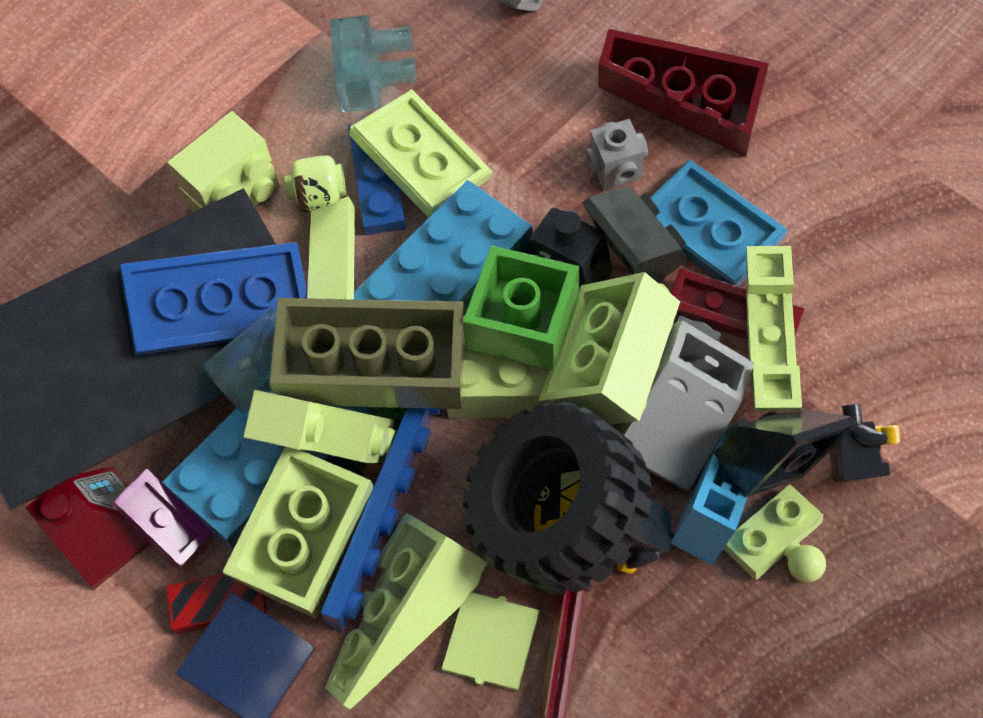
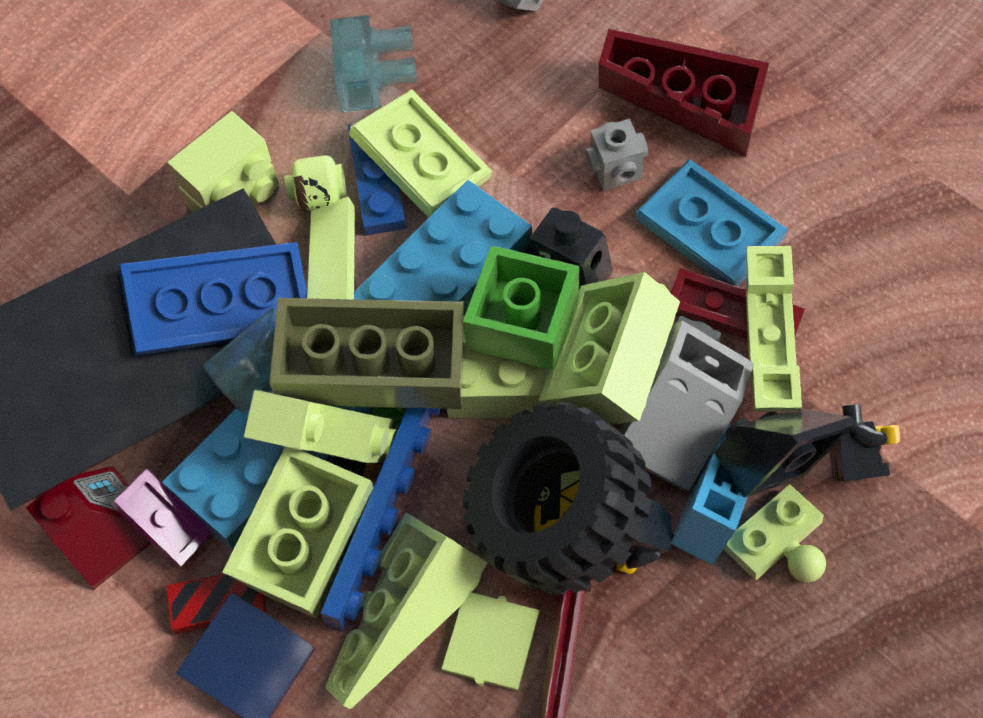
(636, 232): pearl dark grey slope -> none

